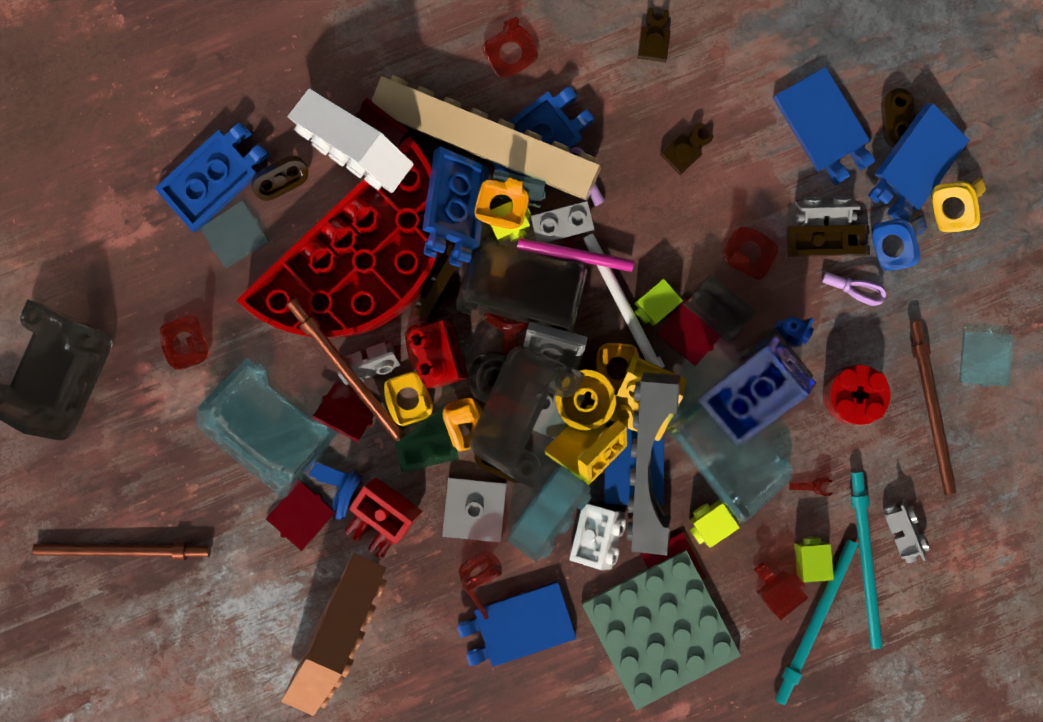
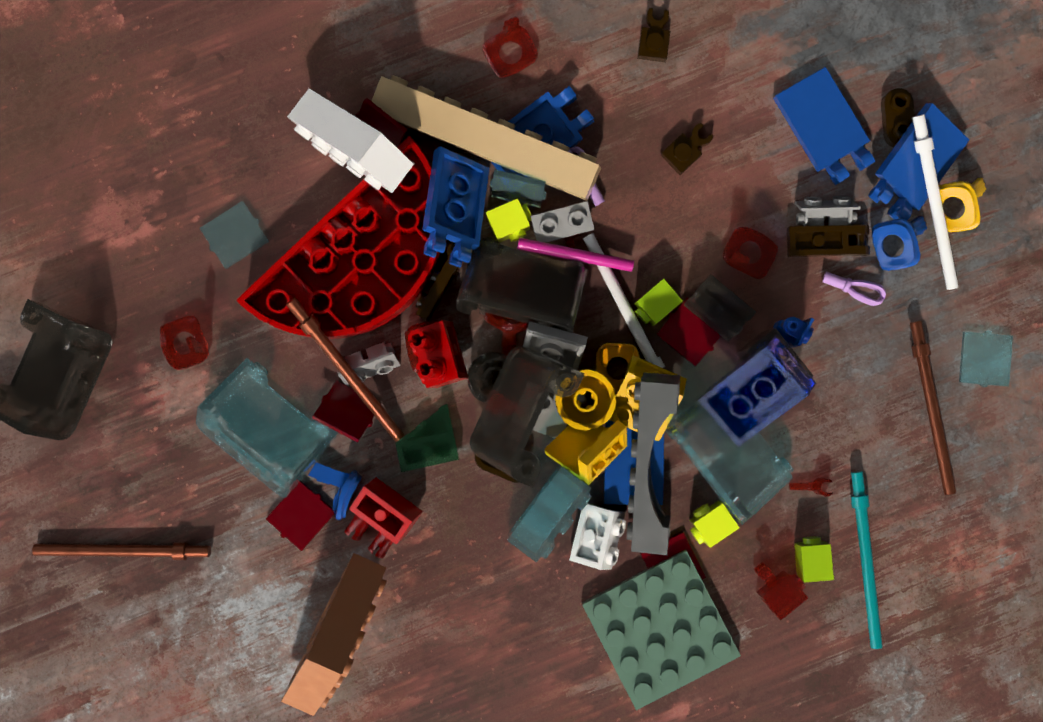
(211, 177): blue tile -> none
(280, 179): dark brown plate -> none
(399, 415): yellow piece -> none
(460, 412): light orange piece -> none
(469, 582): clear red piece -> none
(474, 509): light grey plate -> none
(510, 188): light orange piece -> none
(520, 625): blue tile -> none
(792, 674): teal bar -> none
(873, 392): red brick -> none
(905, 520): light grey hinge -> none
(924, 146): none -> white bar

